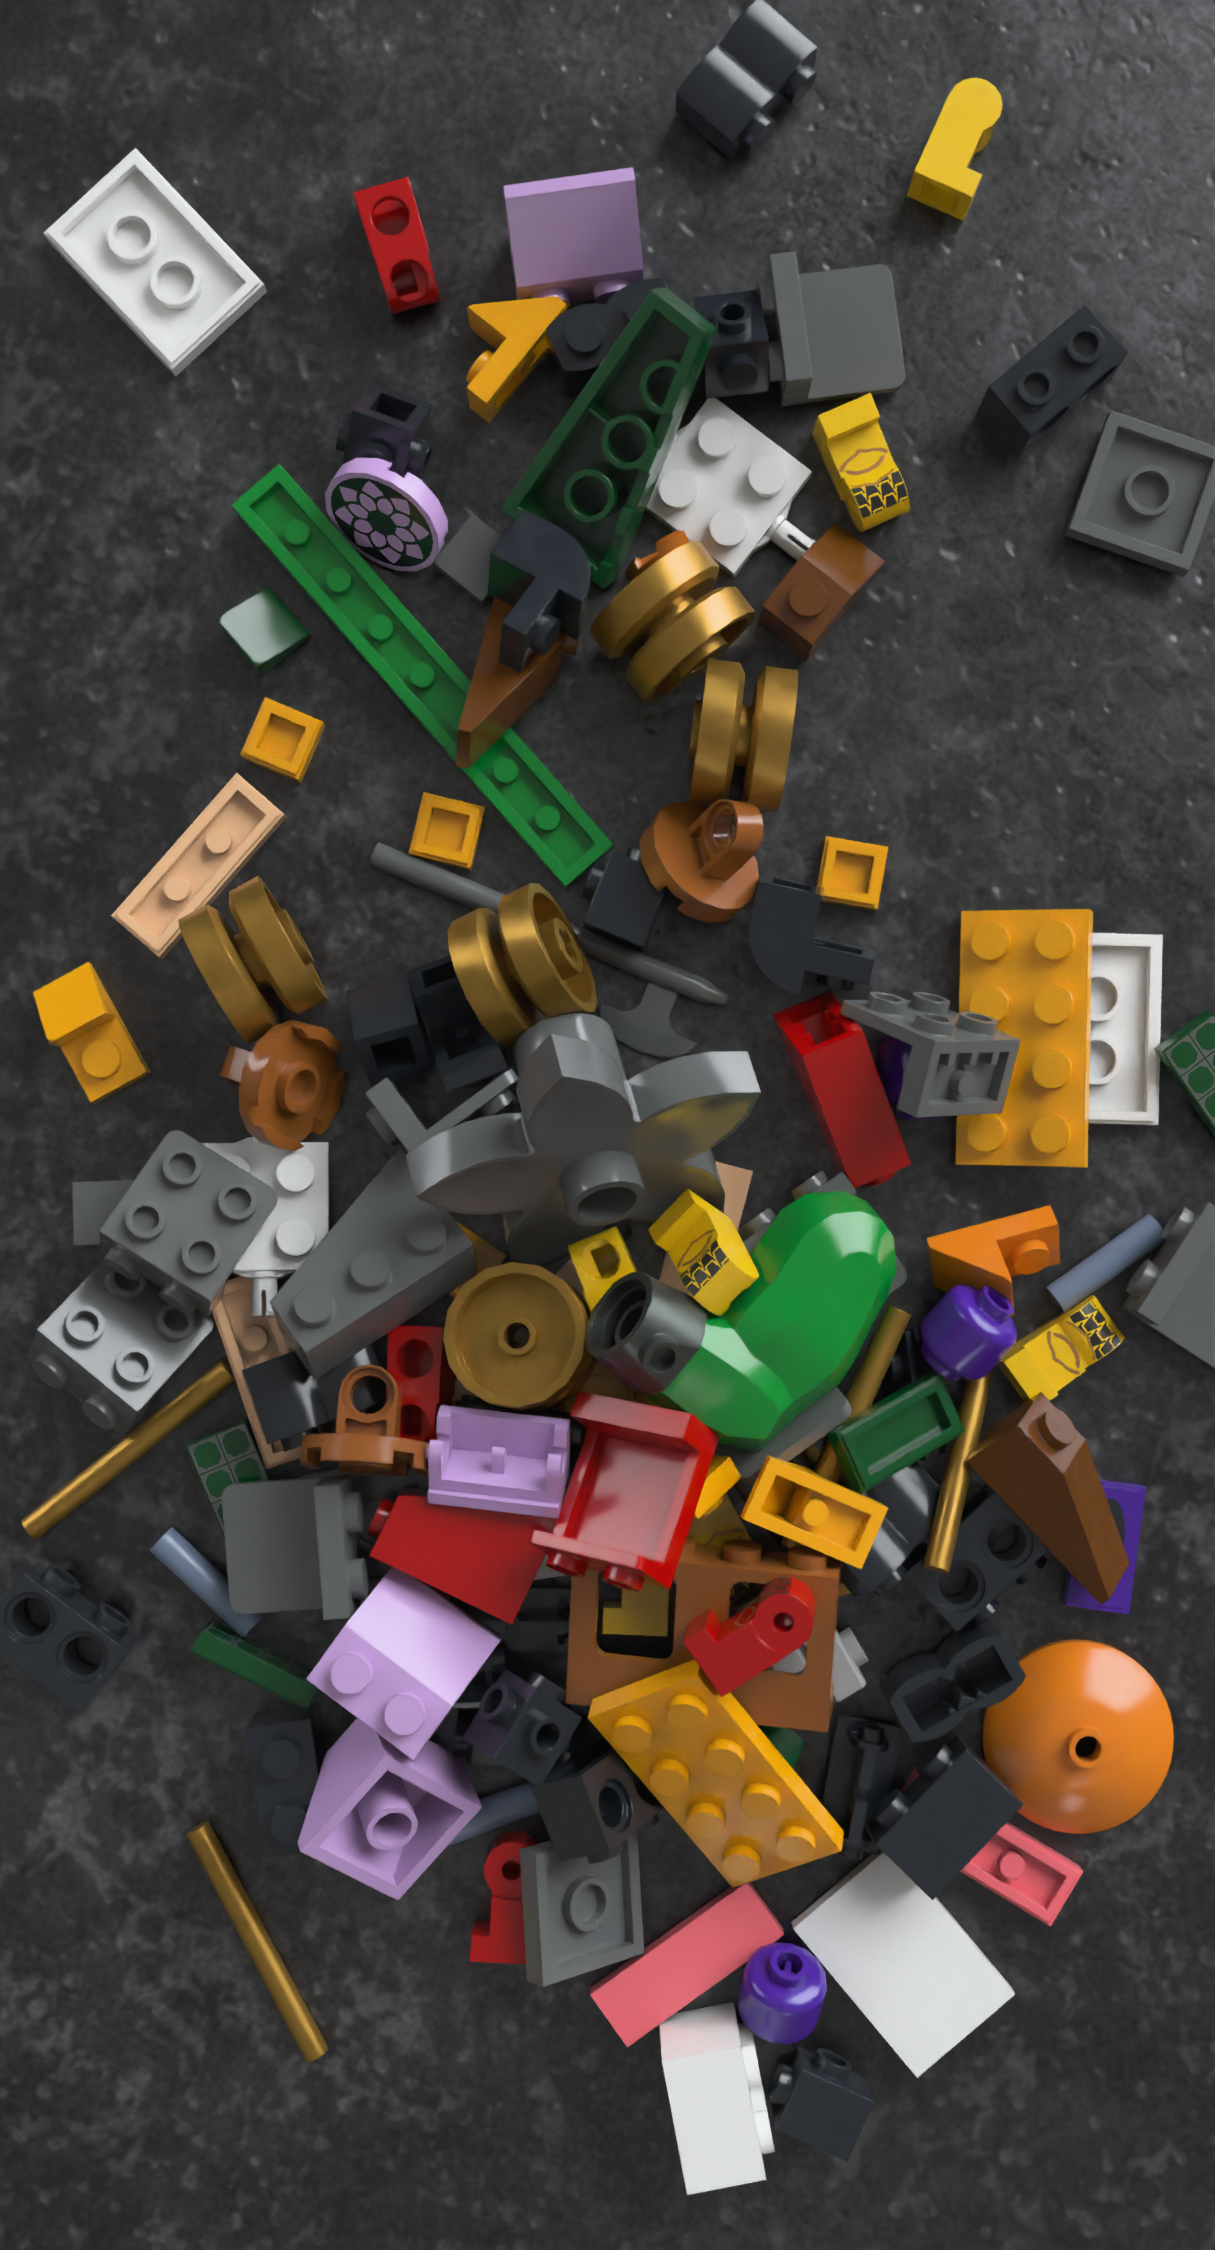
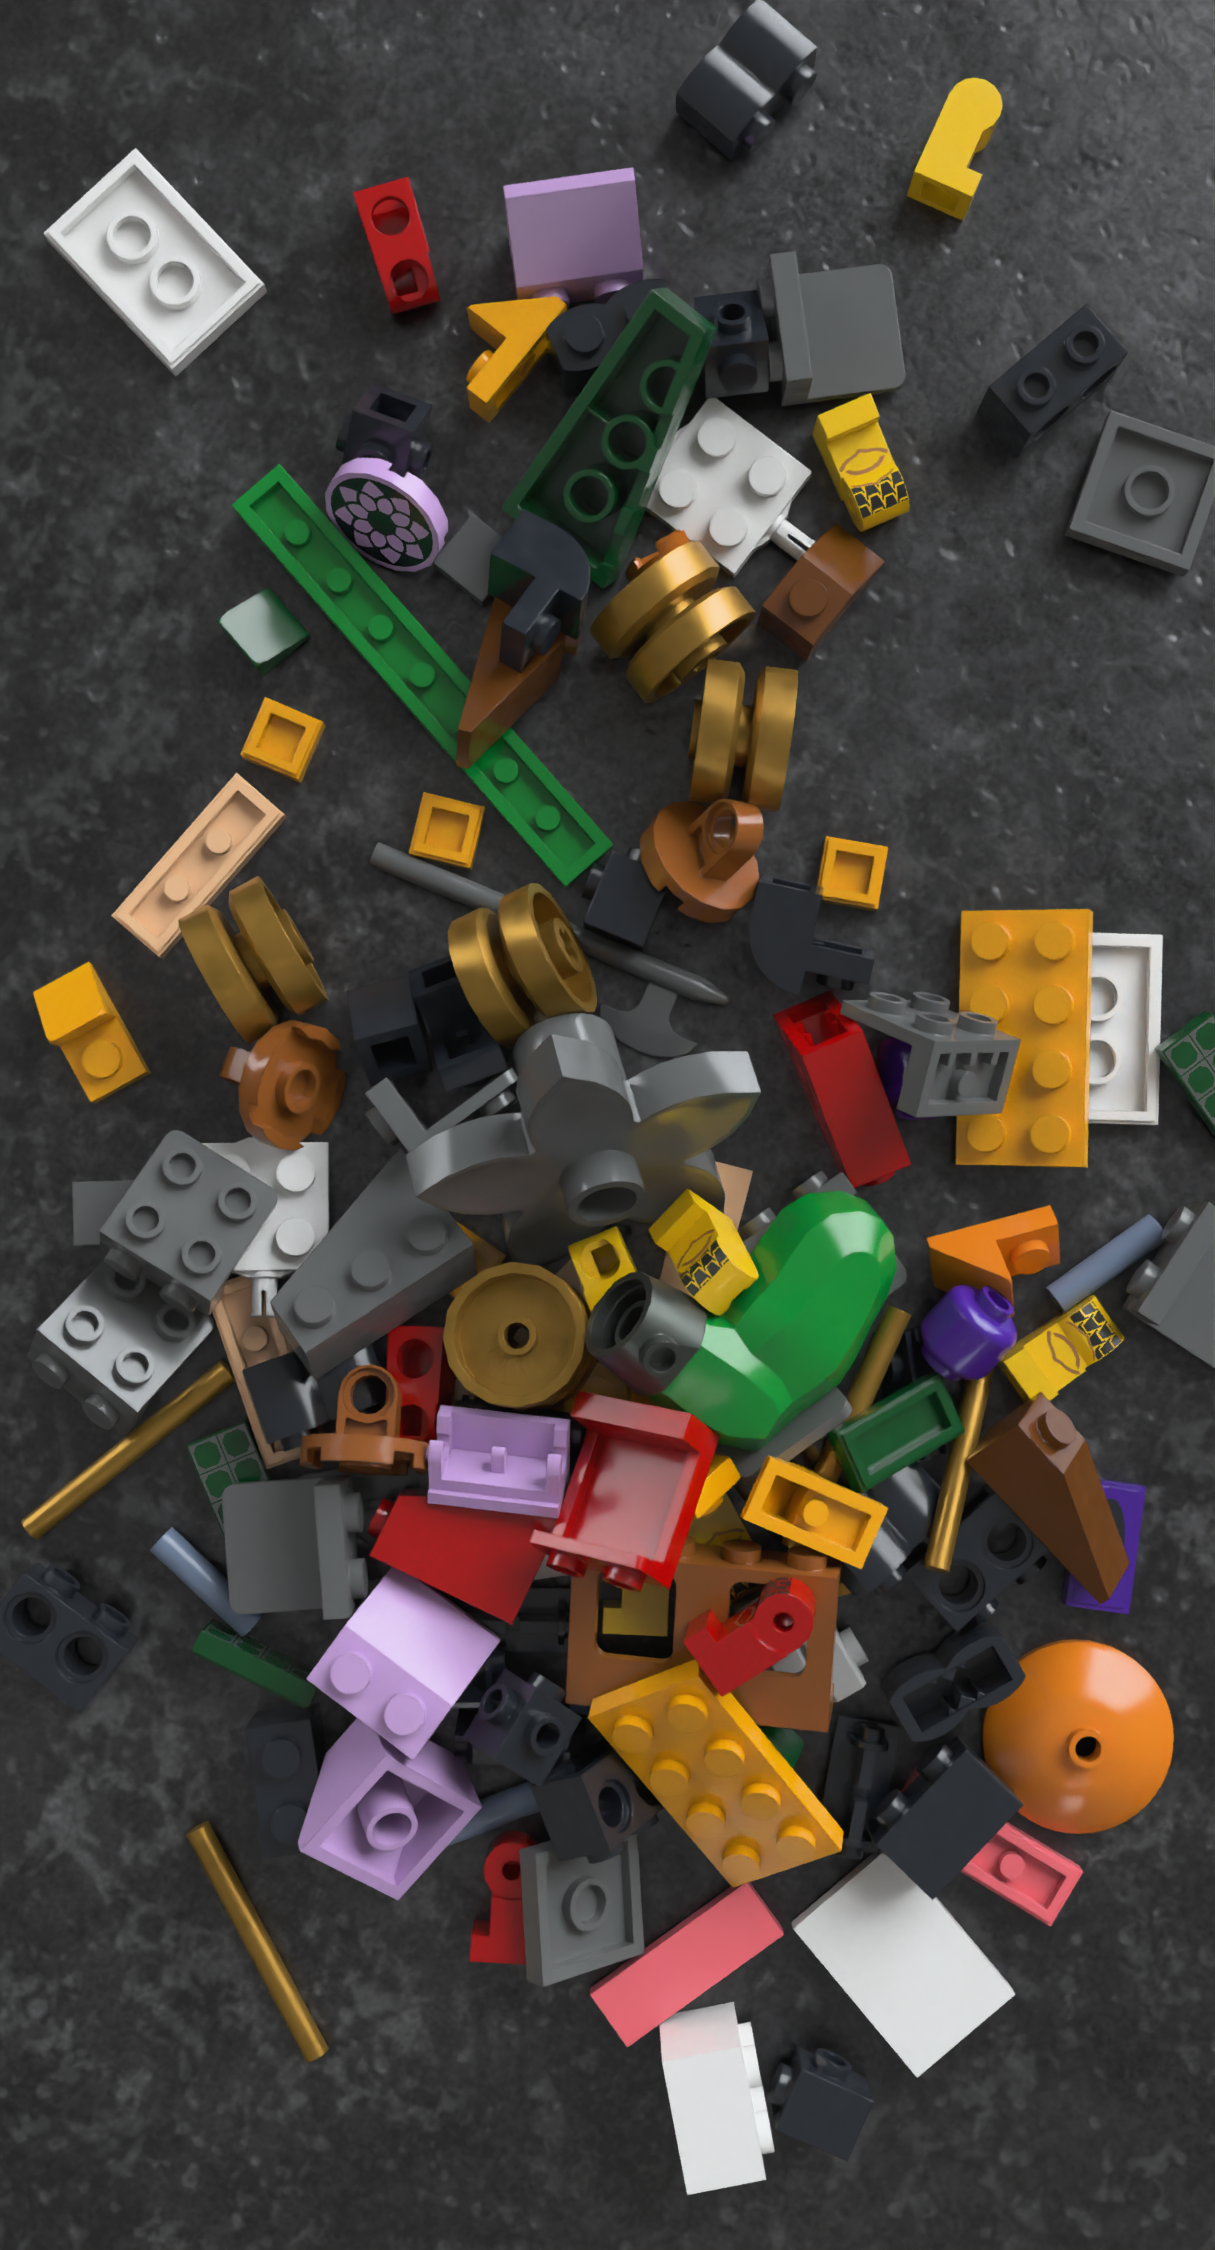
(782, 1993): dark purple head -> none

